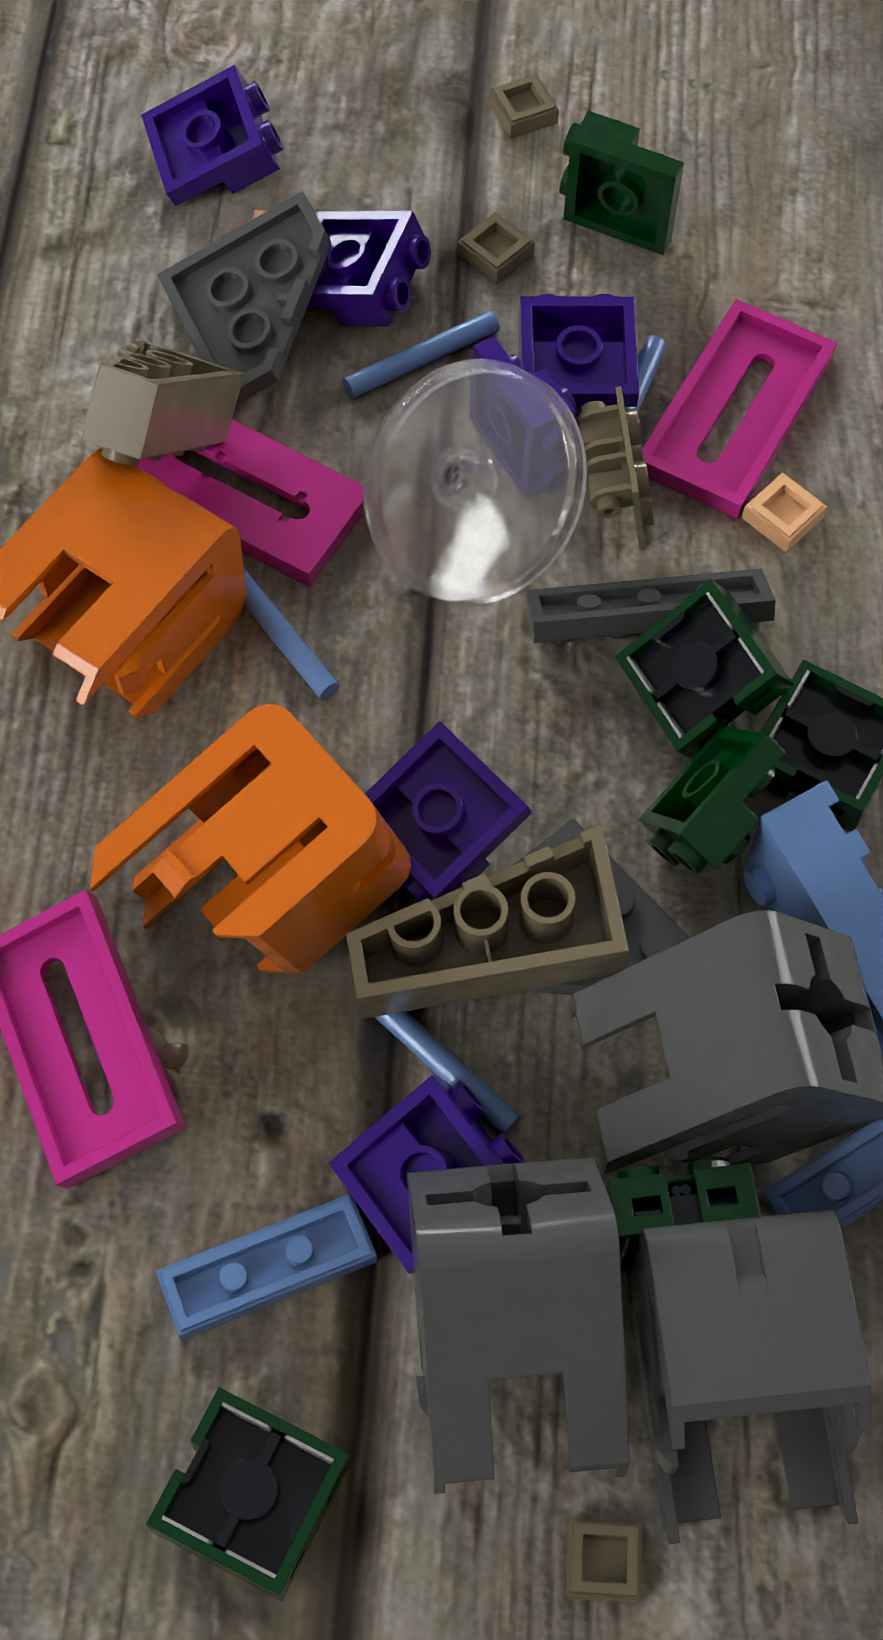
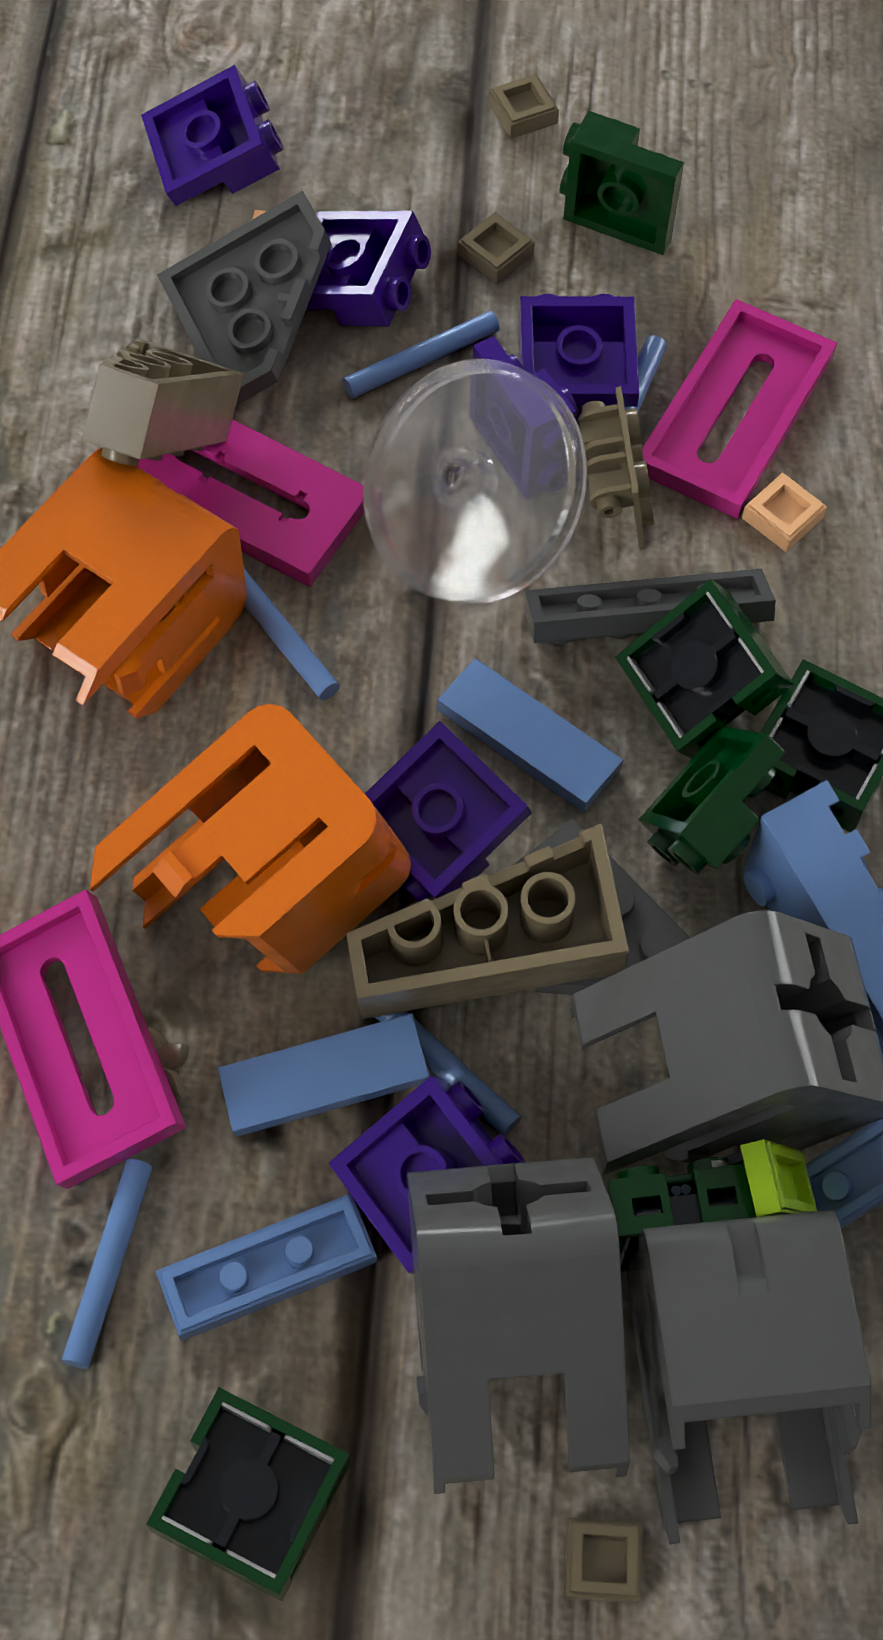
(107, 1264): none -> medium blue bar
(323, 1075): none -> medium blue tile
(529, 735): none -> medium blue tile
(777, 1179): none -> lime tile

